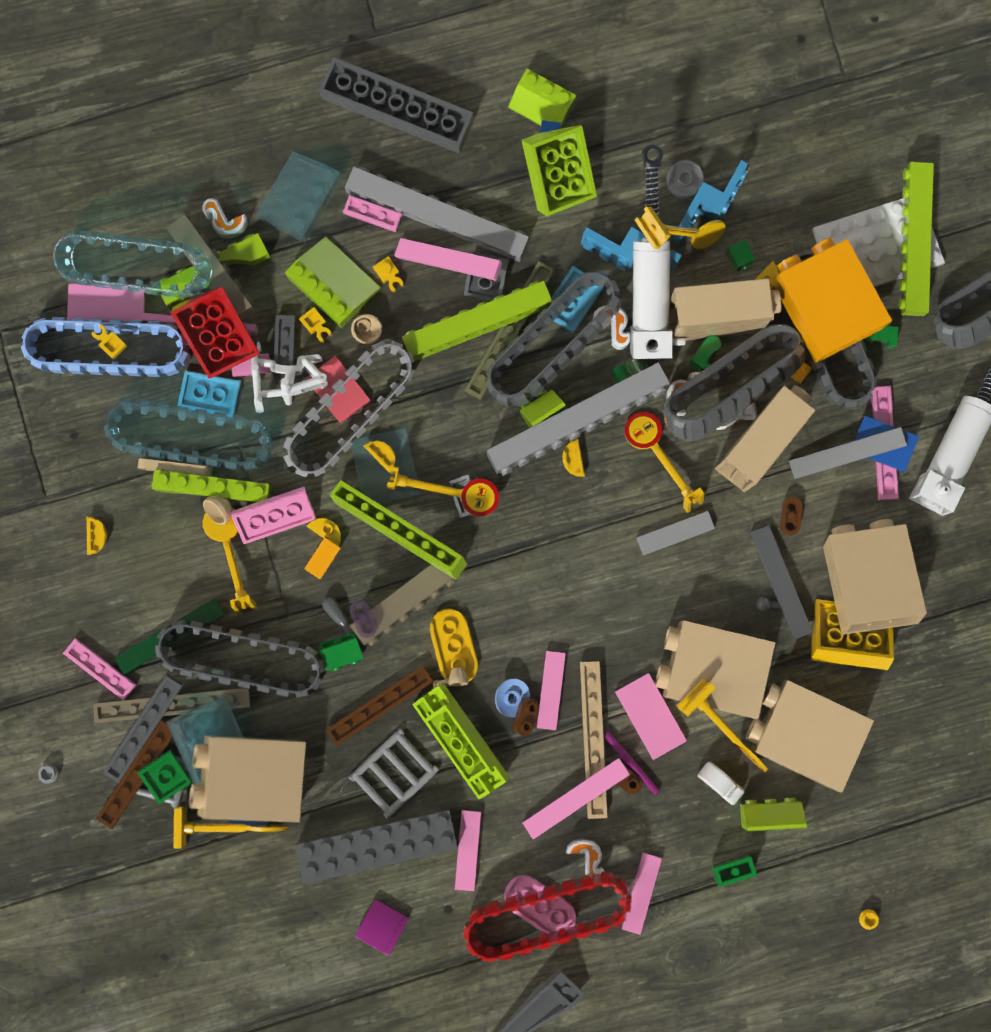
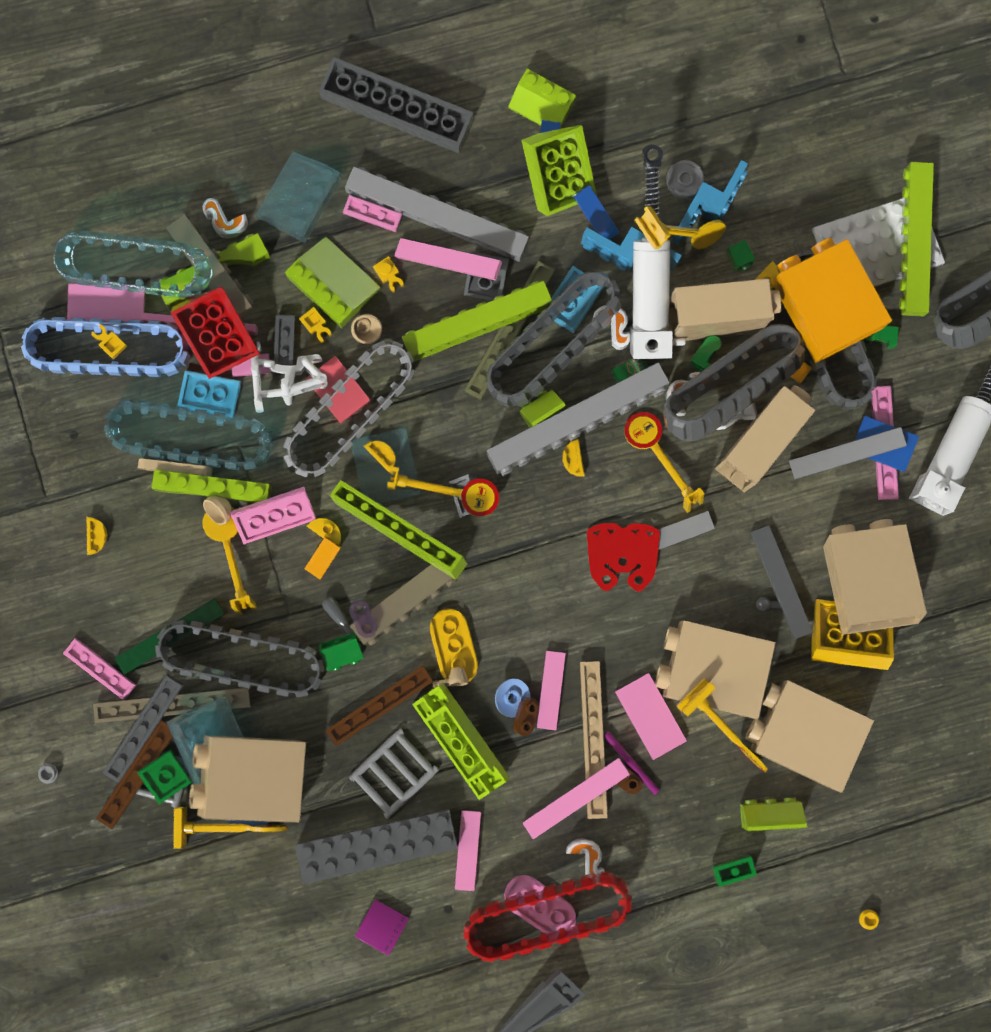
(595, 213): none -> blue tile
(624, 543): none -> red piece
(642, 892): bright pink tile -> none
(721, 783): white animal -> none
(792, 517): reddish brown plate -> none

